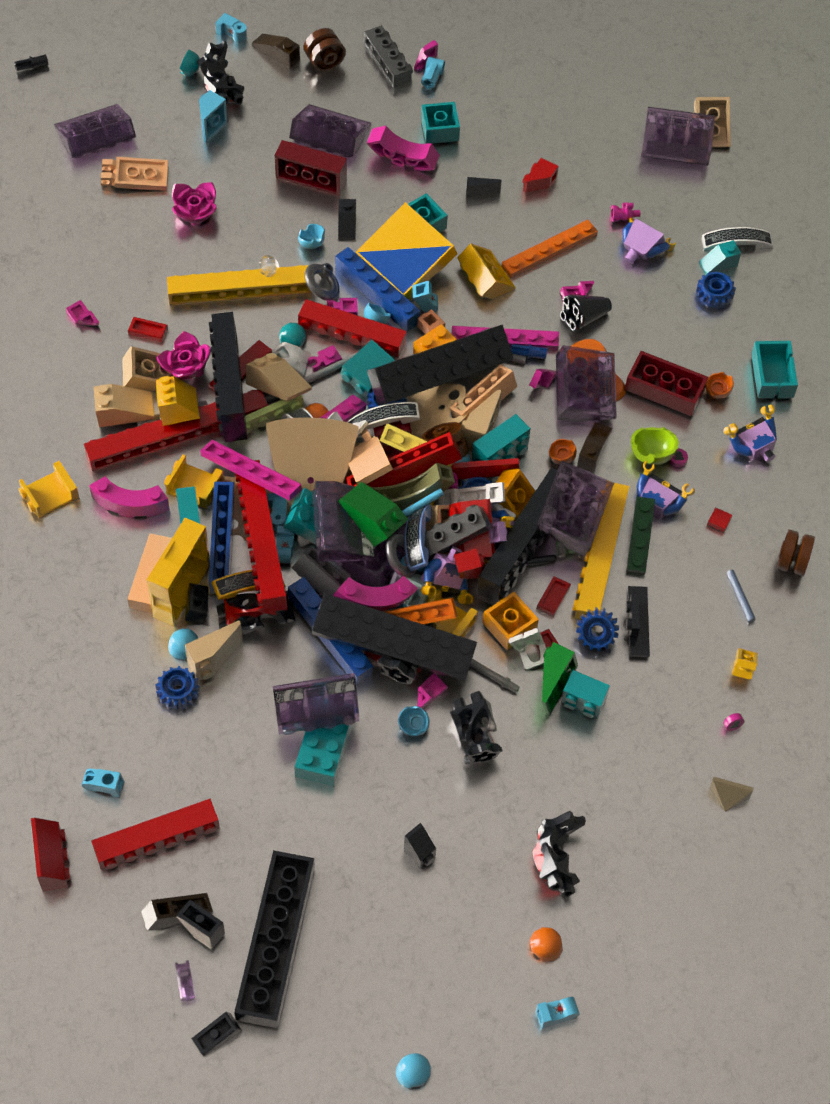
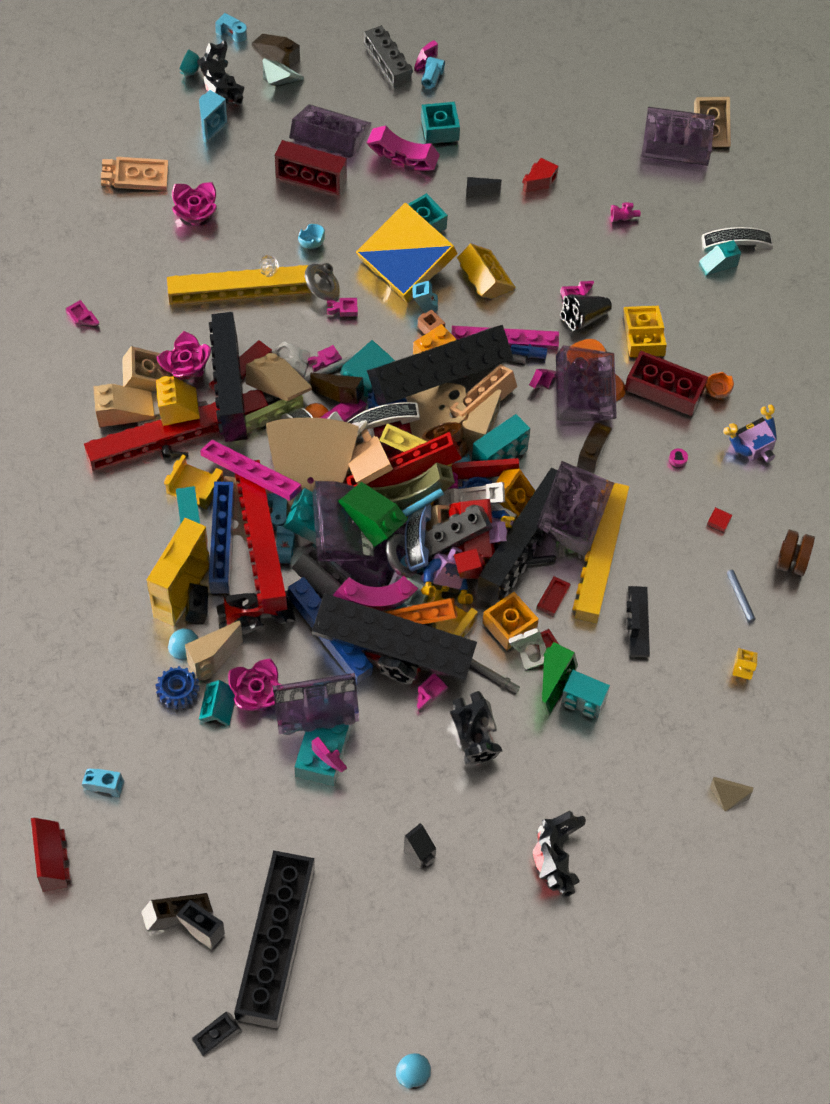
(31, 62): black axle -> none
(50, 491): yellow panel -> none
(95, 131): clear purple slope -> none
(129, 502): dark pink brick -> none
(139, 595): light nougat brick -> none
(147, 329): red tile -> none
(155, 834): red brick -> none
(167, 452): none -> black hand
(185, 983): clear purple bar -> none
(217, 703): none -> teal panel
(233, 584): slope -> none
(243, 681): none -> dark pink brick
(279, 74): none -> light aqua slope
(293, 334): teal hair -> none
(324, 49): reddish brown wheel -> none
(331, 759): none -> dark pink slope
(338, 387): none -> dark brown slope
(347, 219): black slope -> none
(351, 327): red brick -> none
(376, 313): medium azure hair -> none
(377, 289): blue brick -> none
(413, 721): medium azure hair -> none
(546, 944): orange hair -> none
(549, 248): orange plate -> none
(557, 1011): medium azure leg -> none
(562, 450): orange hair -> none
(593, 638): blue gear -> none
(640, 535): dark green plate -> none
(644, 241): lavender torso -> none
(644, 330): none -> yellow slope
(654, 445): lime cylinder -> none
(667, 497): torso -> none
(715, 289): blue gear -> none
(733, 721): dark pink tile -> none
(774, 369): teal piece -> none

